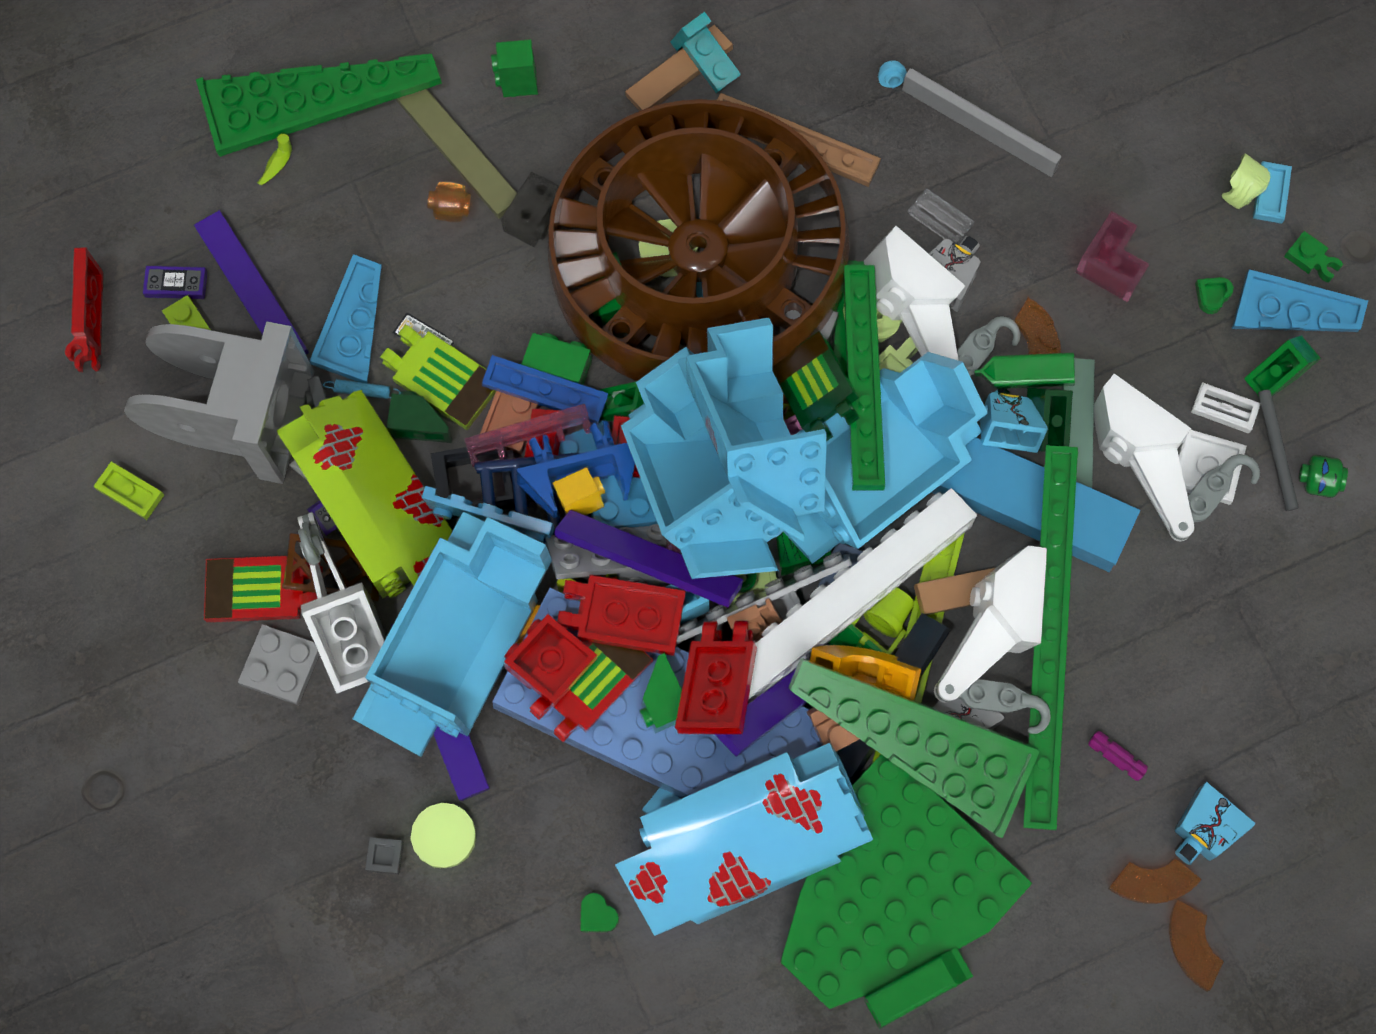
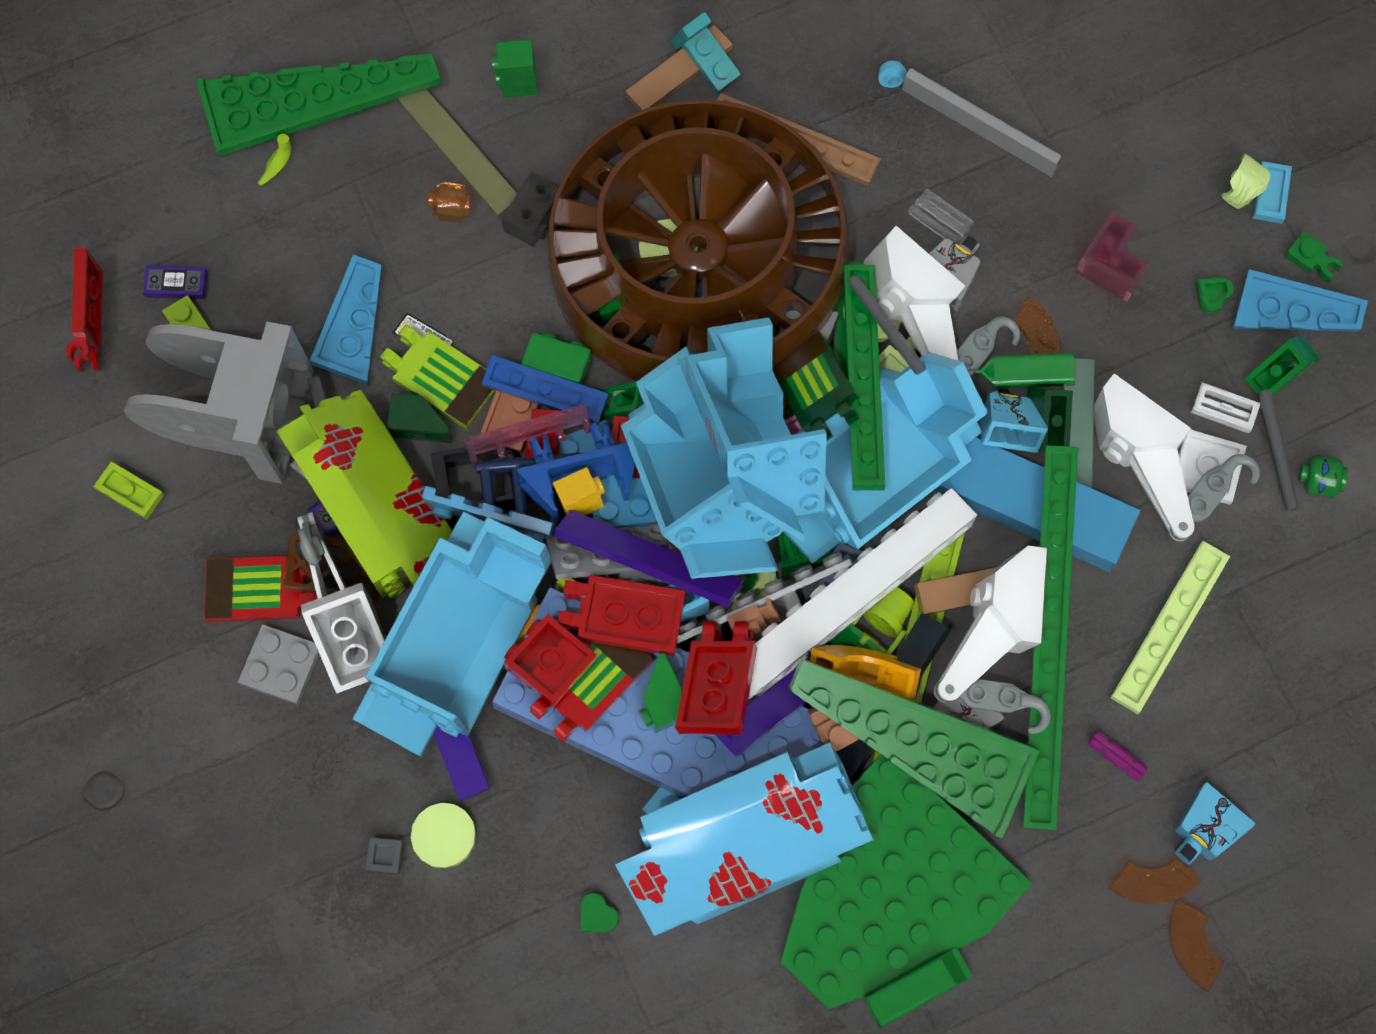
(242, 273): dark purple tile -> none
(368, 389): medium azure piece -> none
(886, 325): none -> dark grey bar
(1170, 627): none -> yellowish green tile

